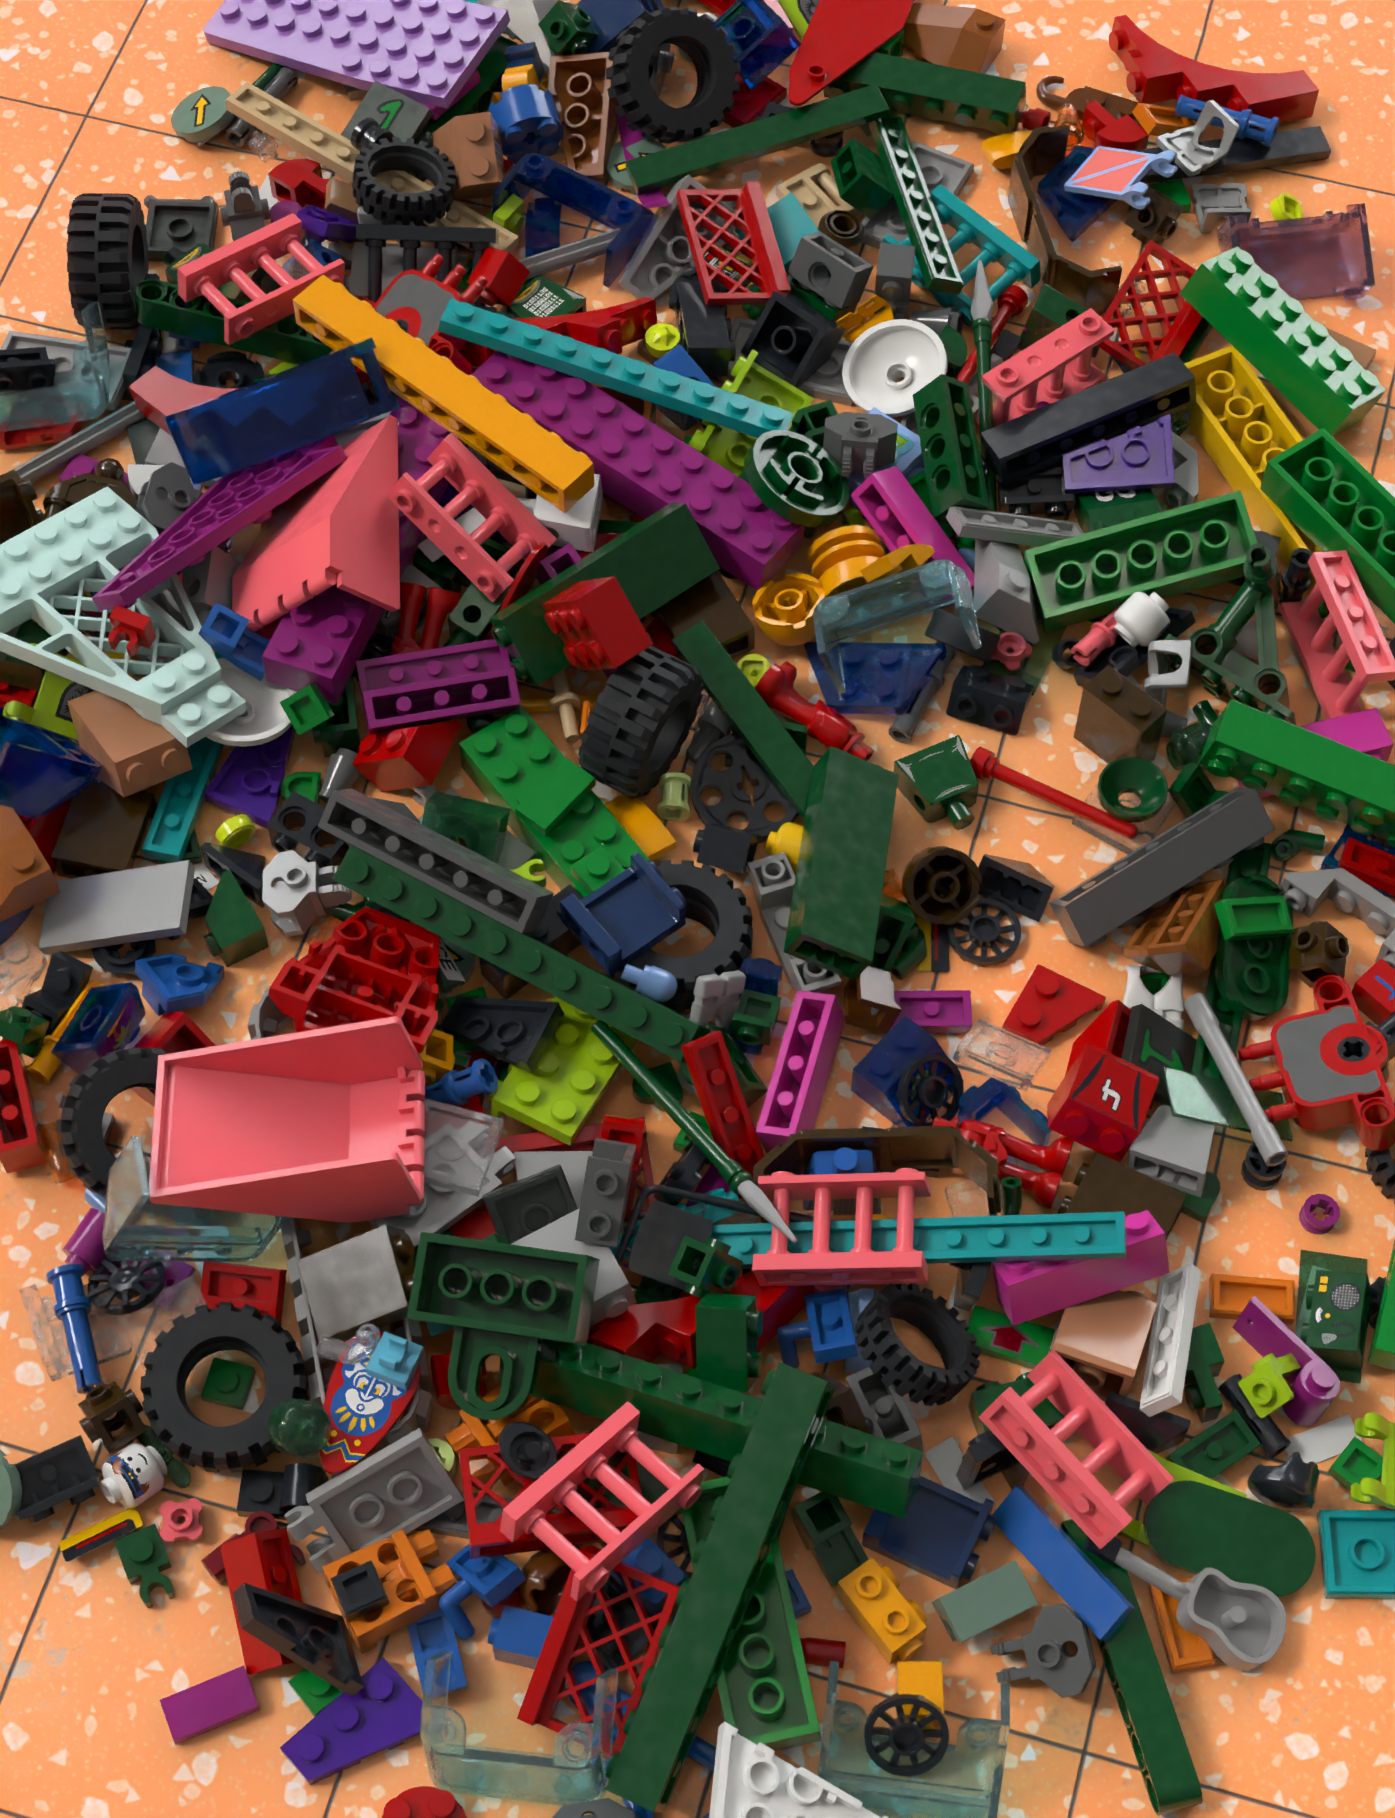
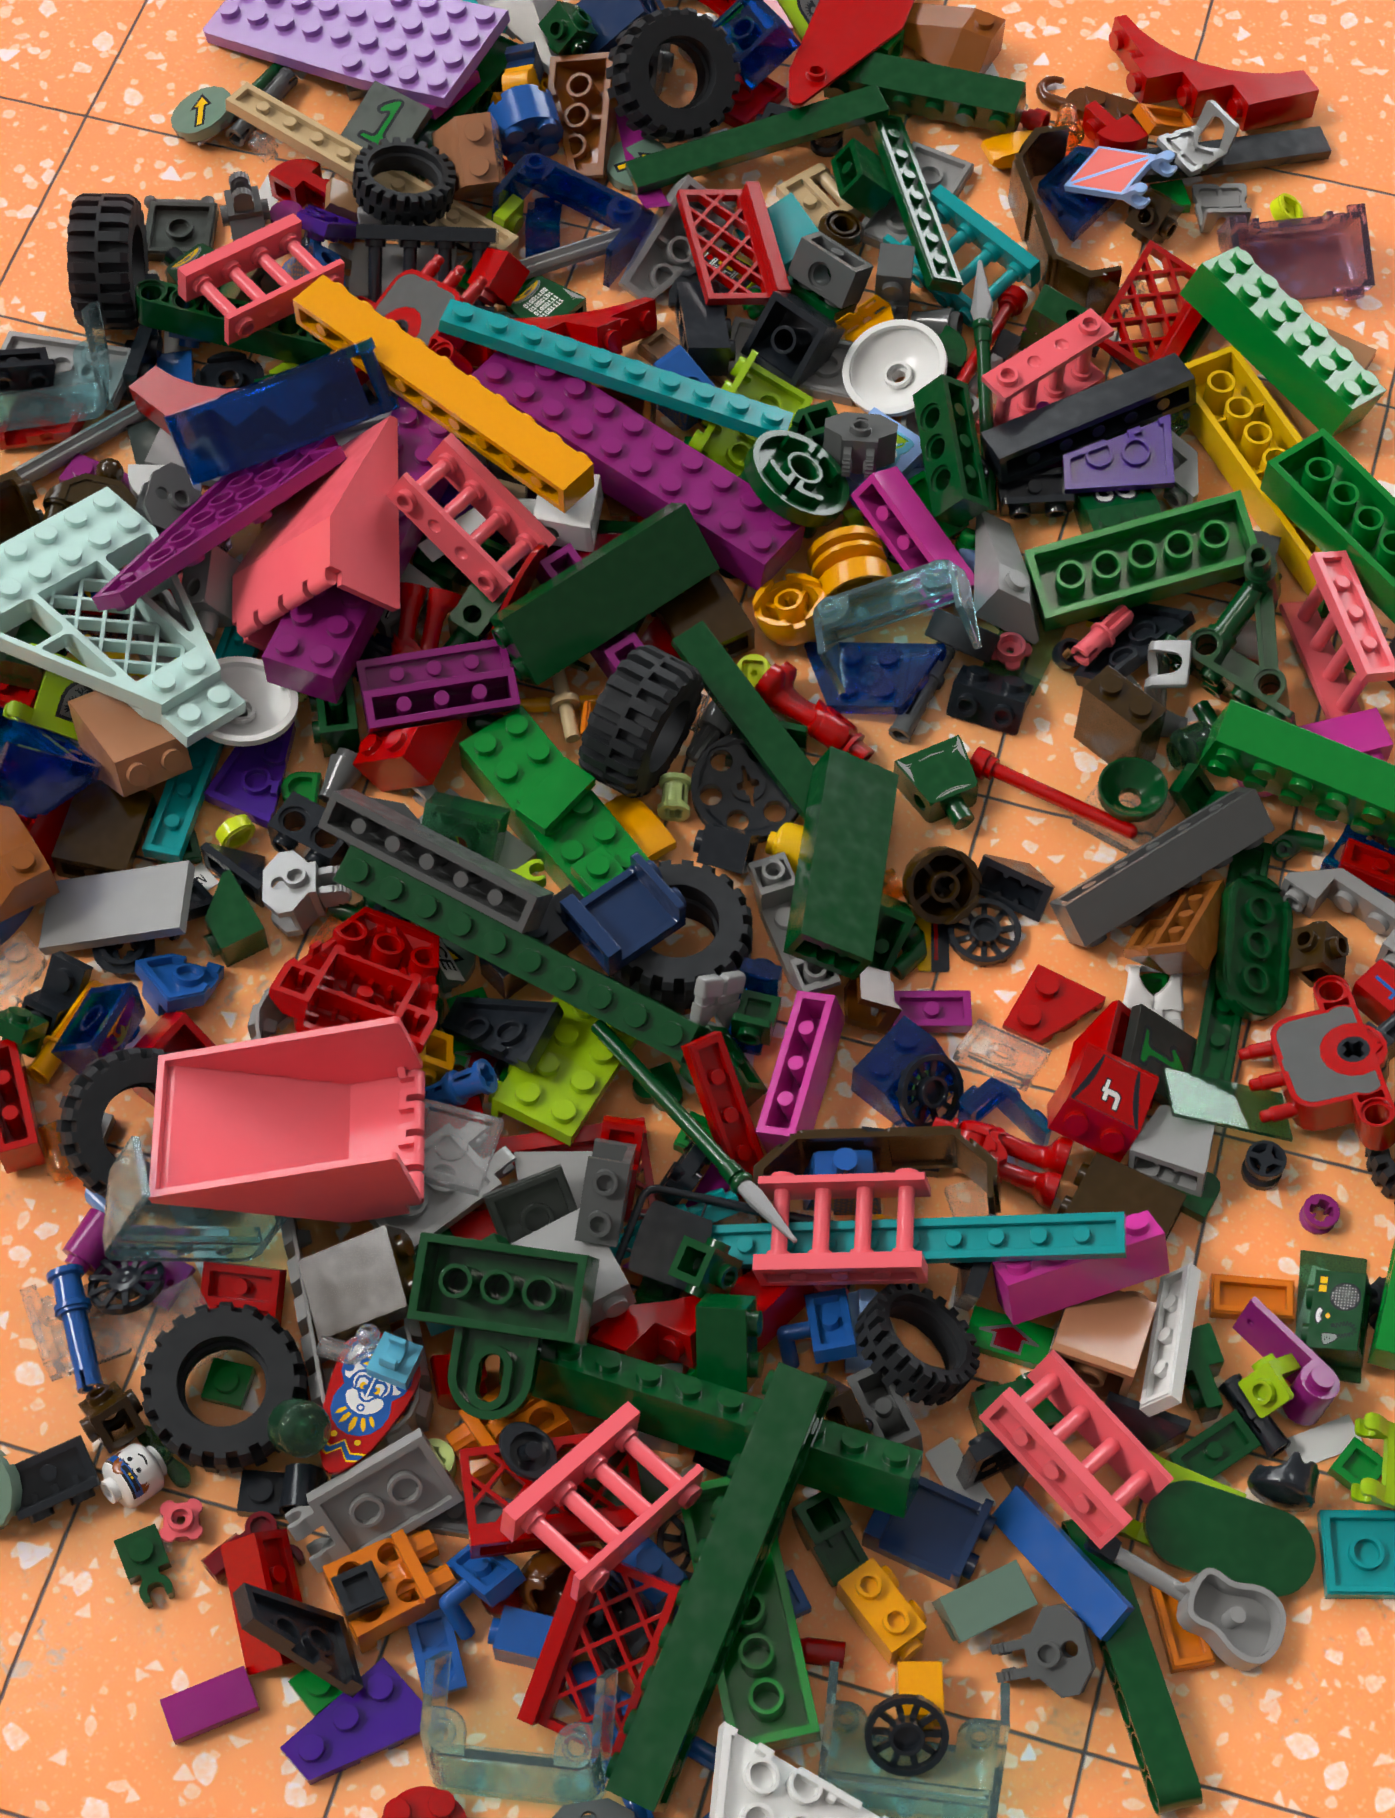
(100, 1534): sticker -> none
(130, 627): red tile -> none
(230, 638): blue slope -> none
(306, 708): green plate -> none
(367, 132): black wheel -> none
(596, 624): red brick -> none
(651, 982): medium blue cylinder -> none
(661, 339): neon yellow tile -> none
(898, 561): light orange slope -> none
(1010, 527): light grey tile -> none
(1011, 1196): dark green arm -> none
(1141, 618): white head -> none
(1187, 108): blue pin -> none
(1254, 918): green tile -> none
(1261, 1129): light grey piece -> none
(1297, 577): black pin -> none

